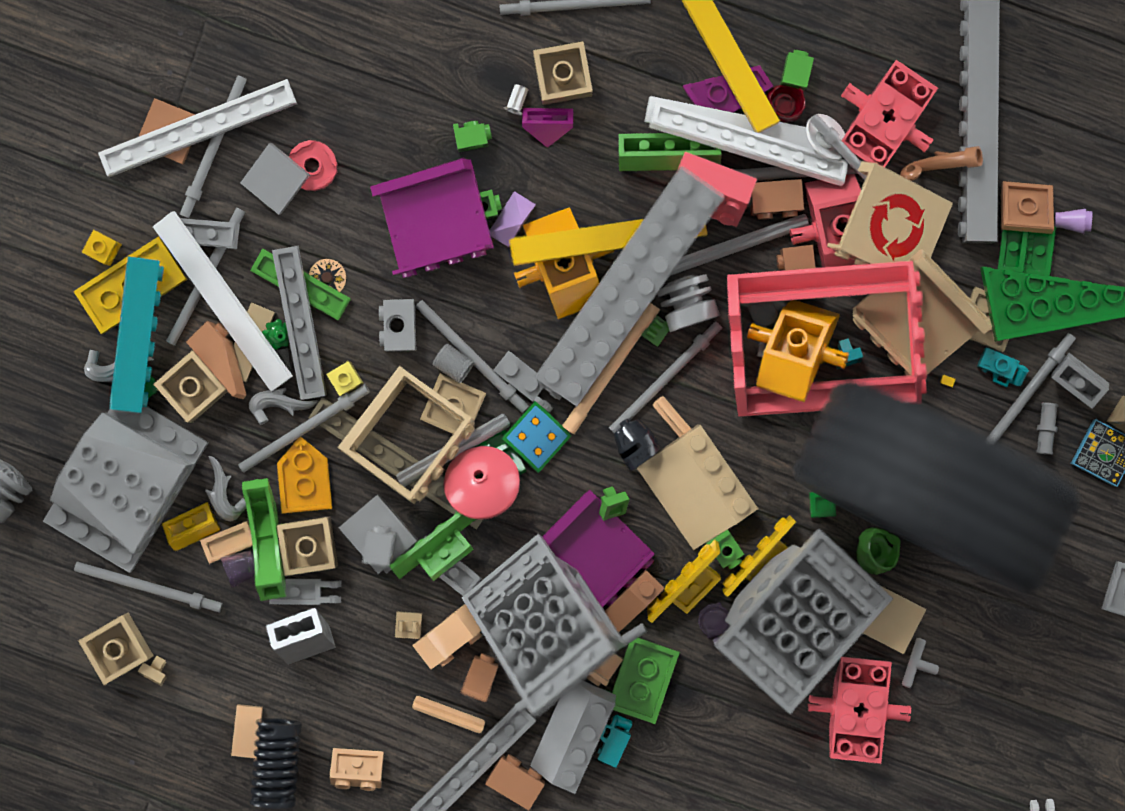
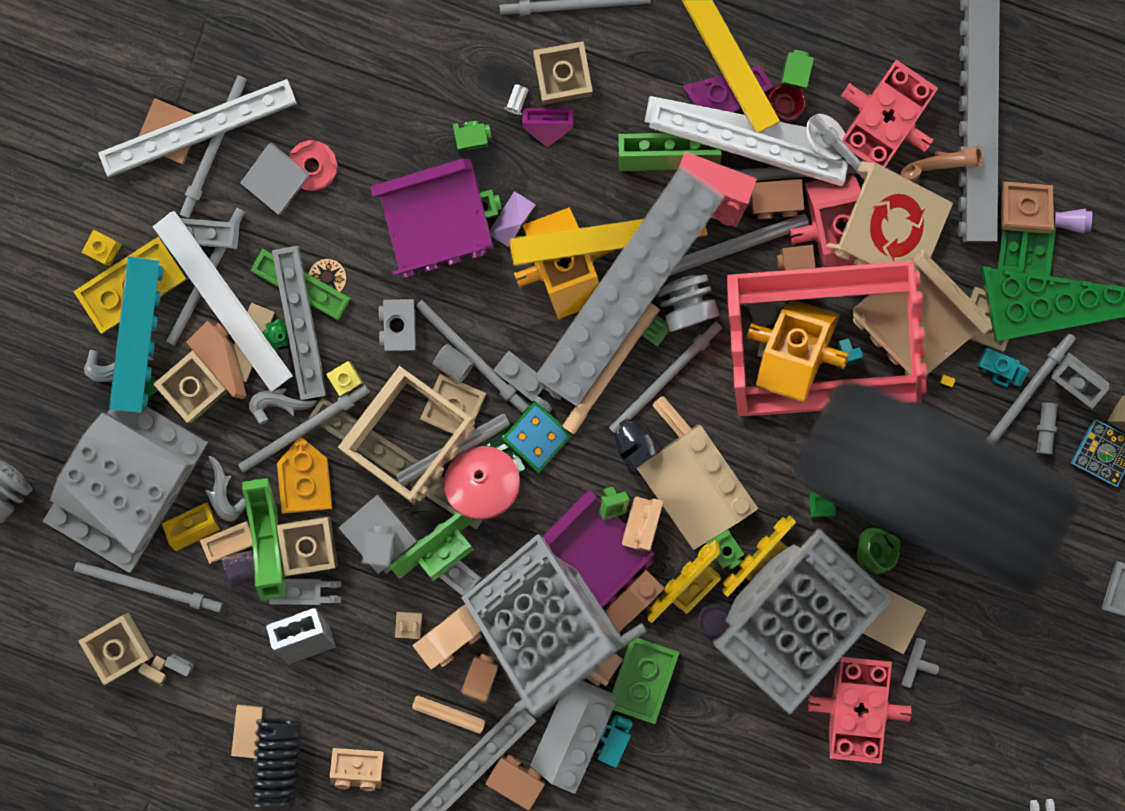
(179, 664): none -> light grey tile
(642, 523): none -> light nougat bracket

